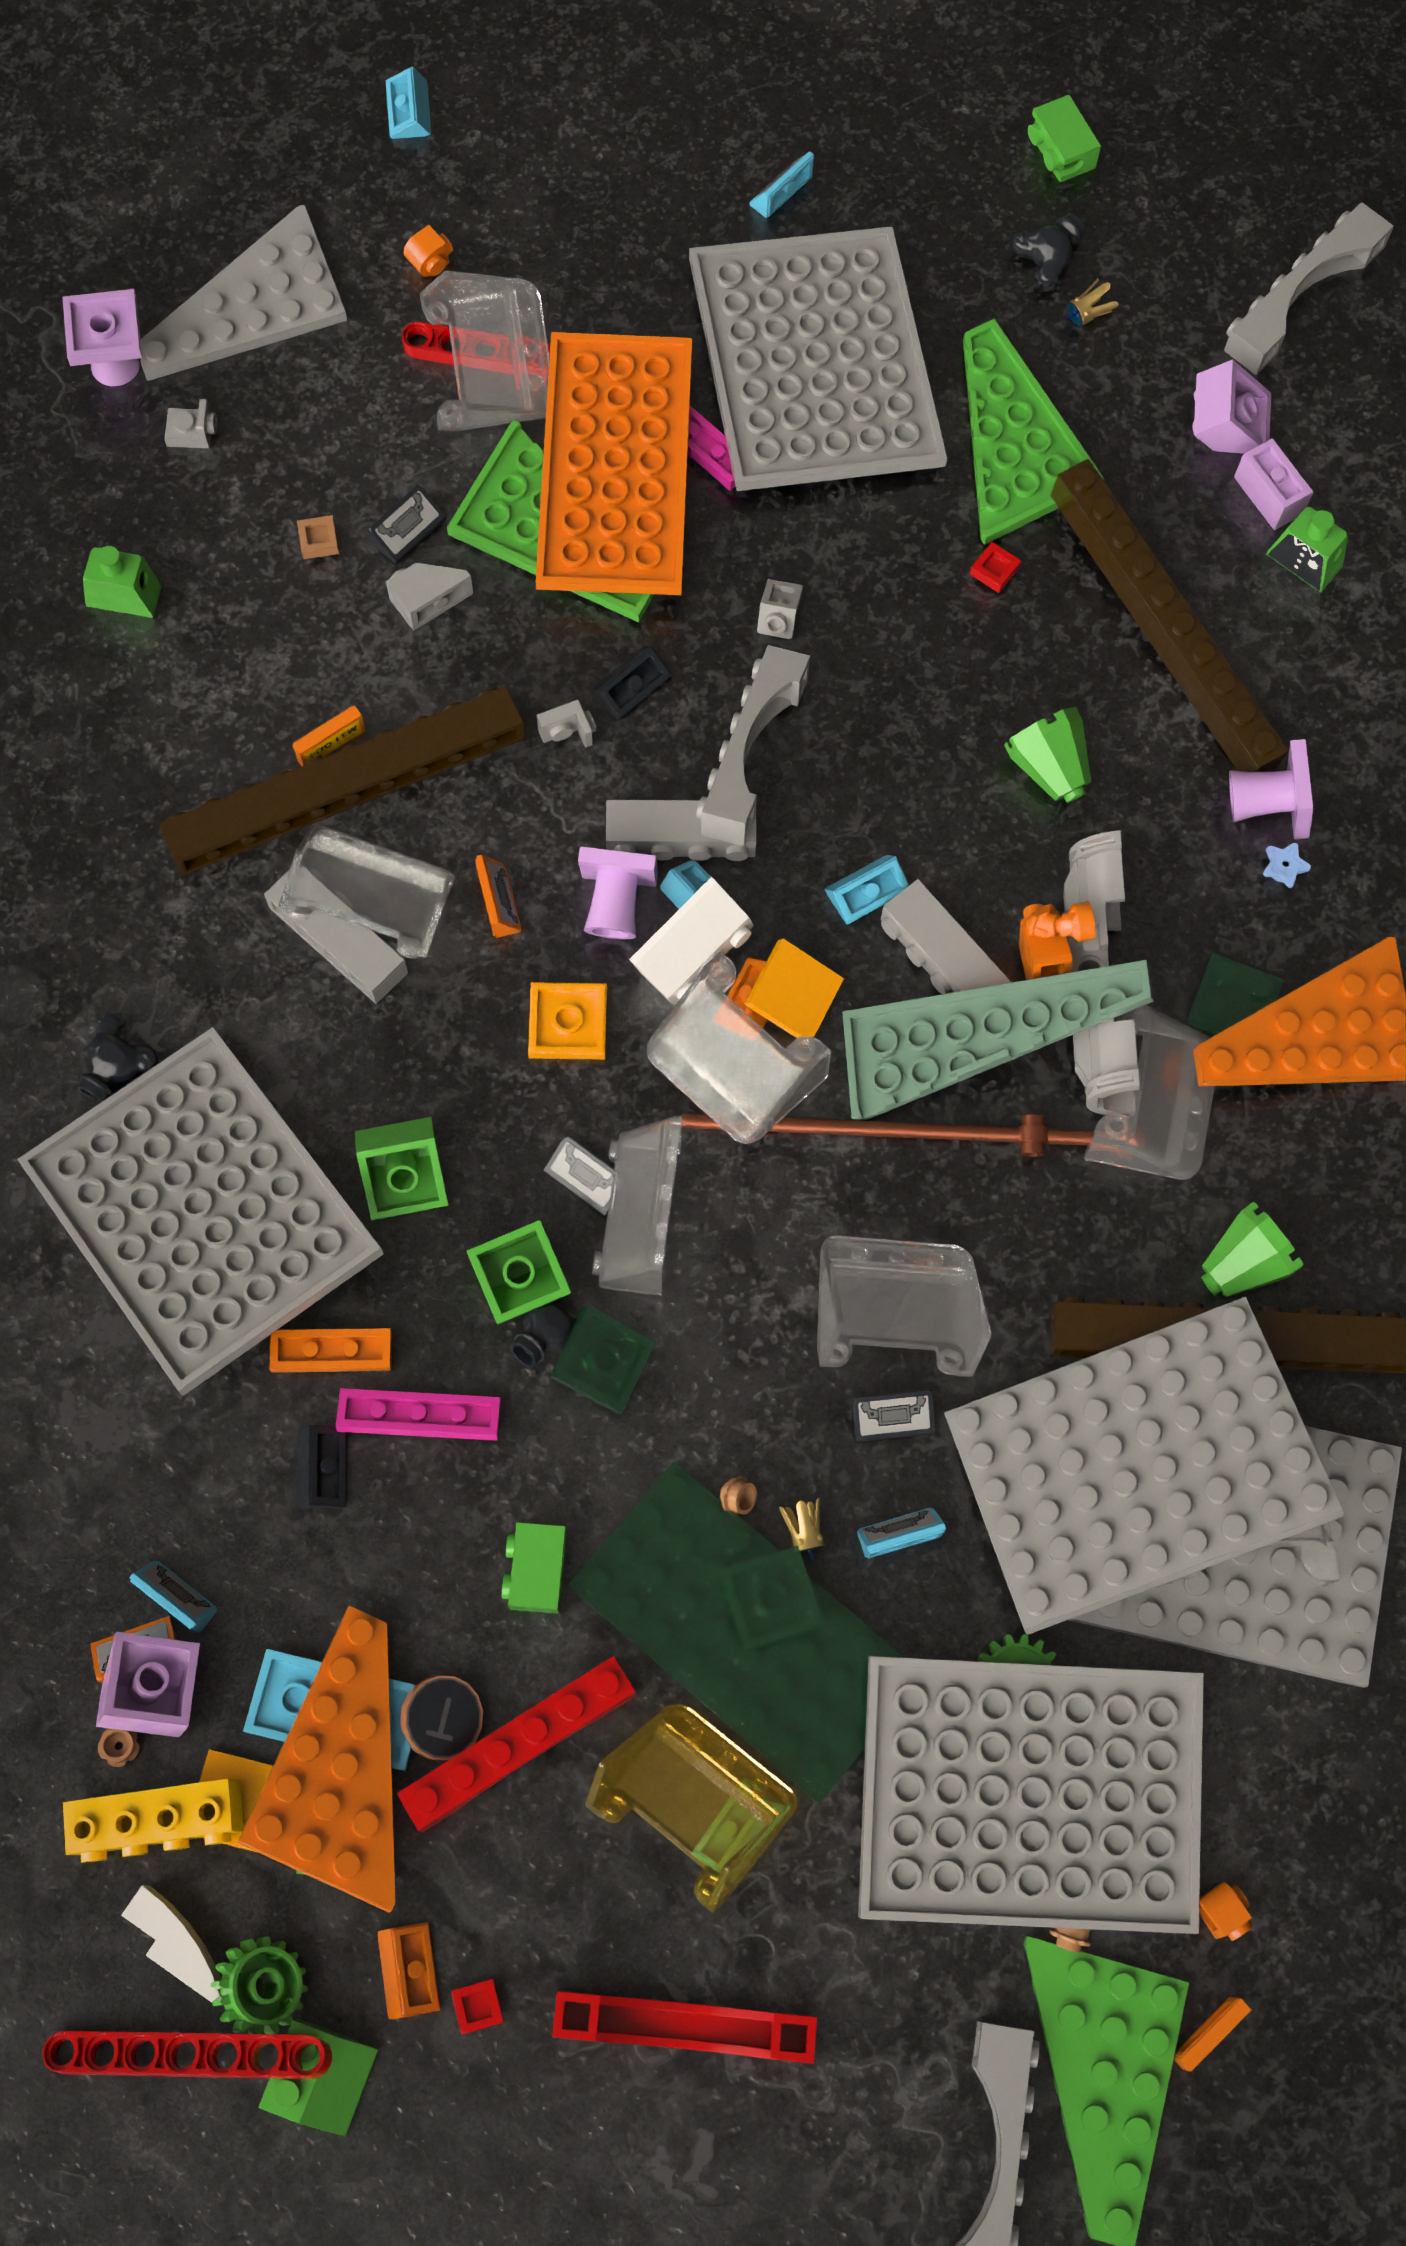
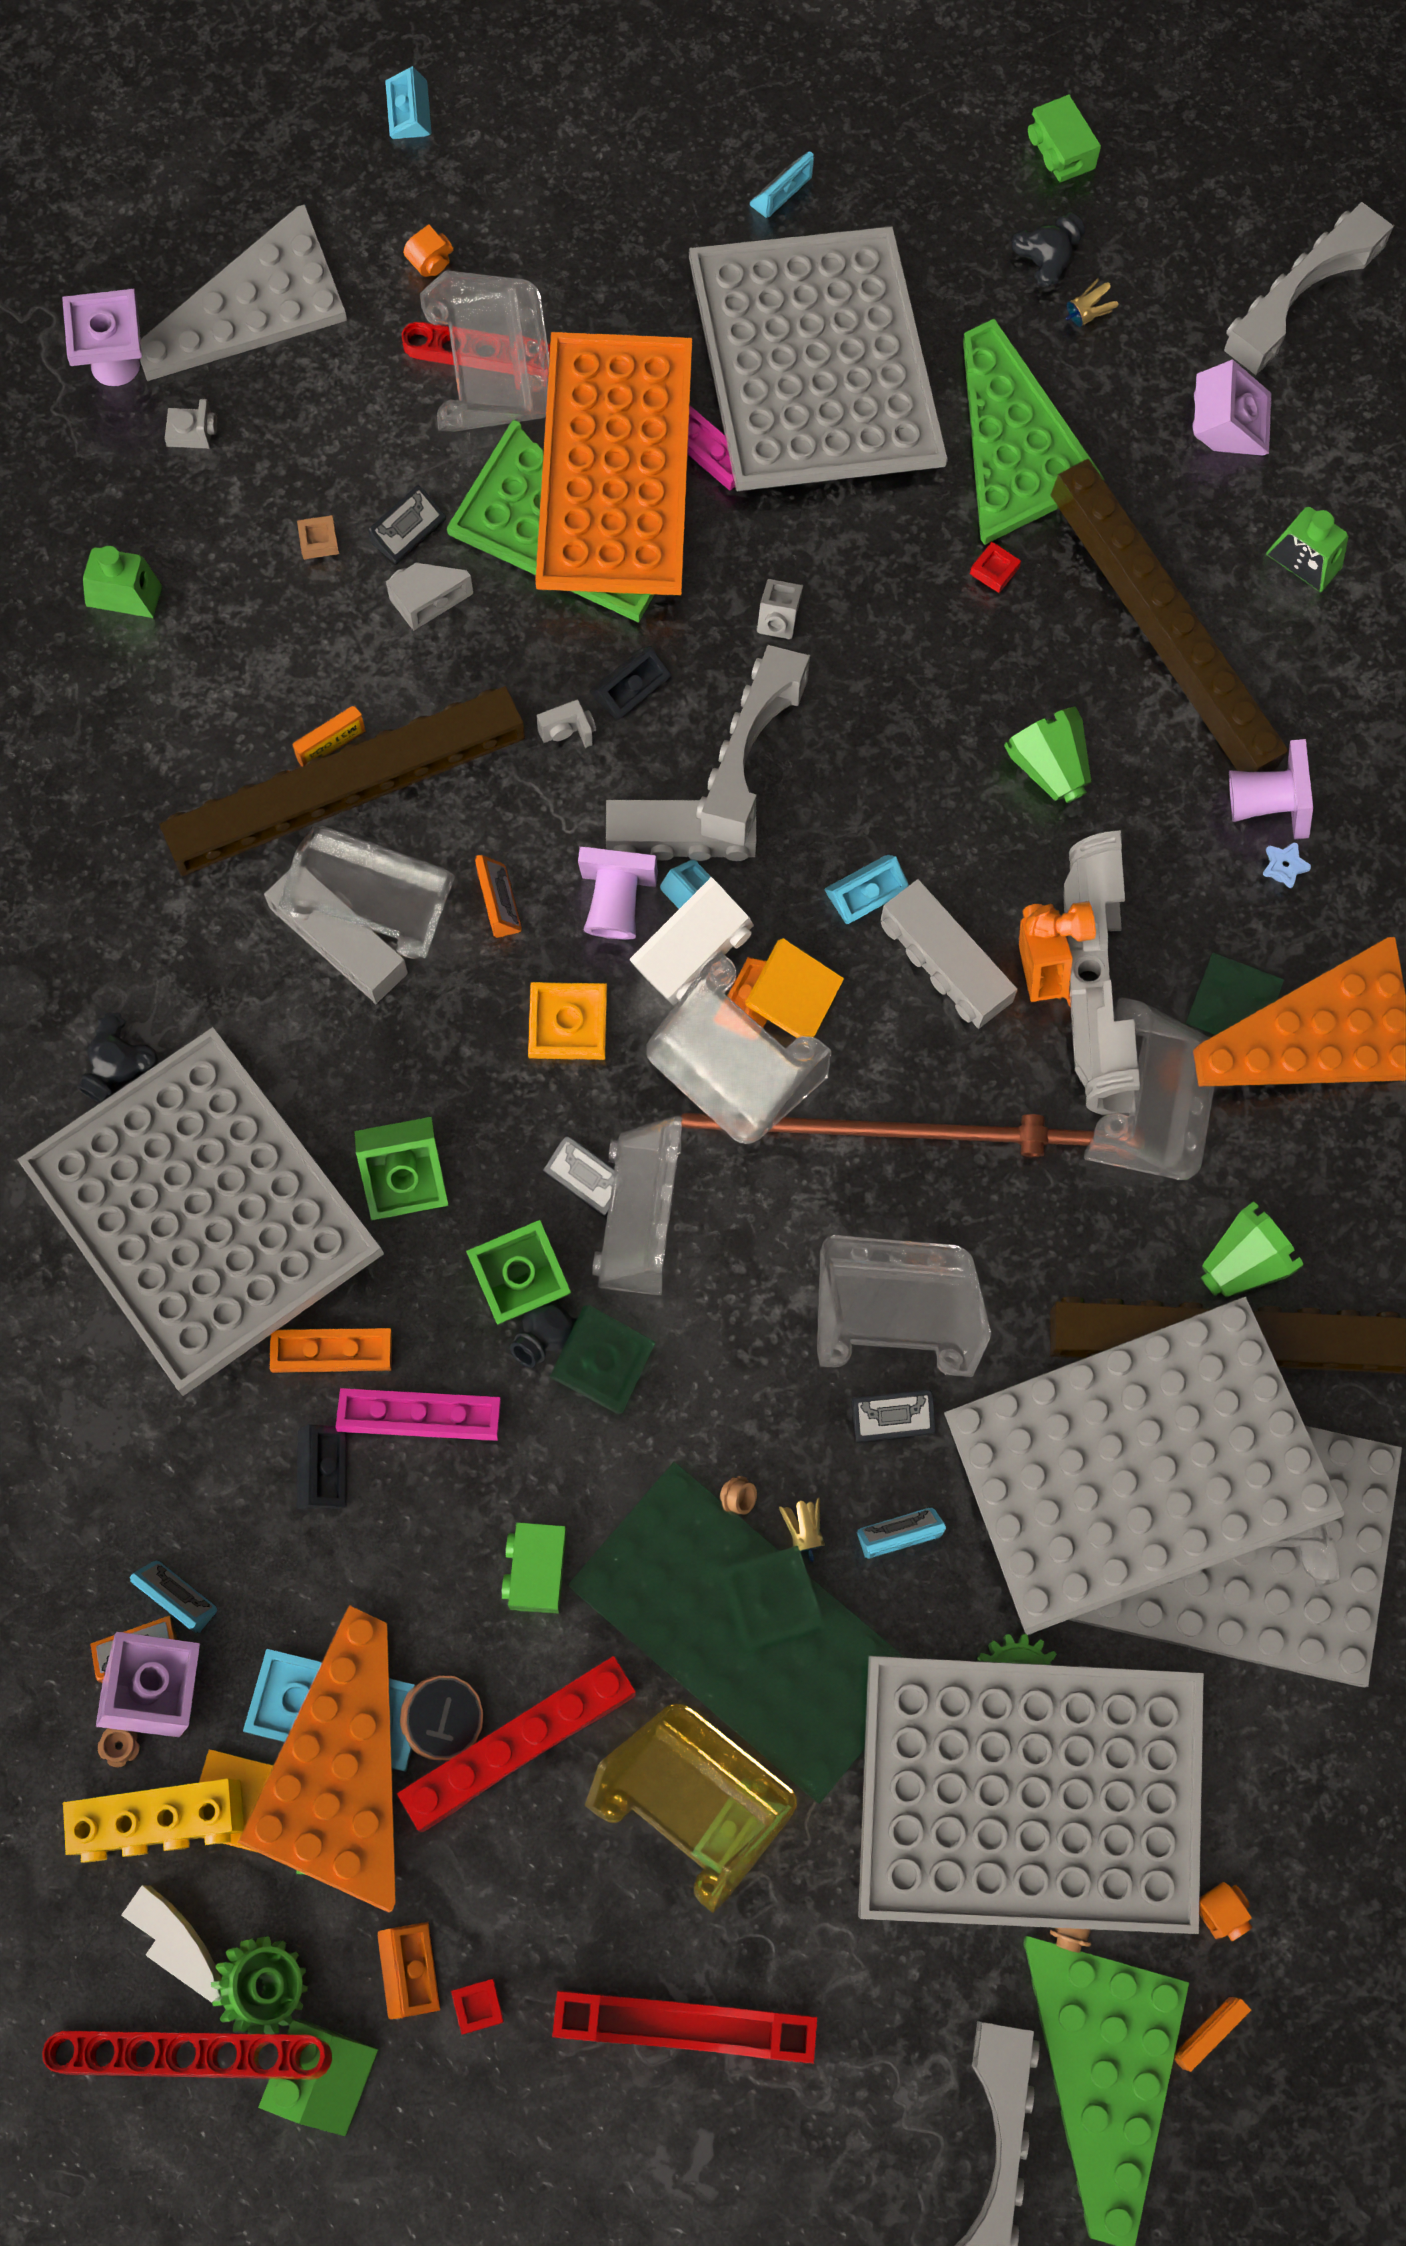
(939, 1040): sand green wing -> none
(1273, 484): lavender panel -> none

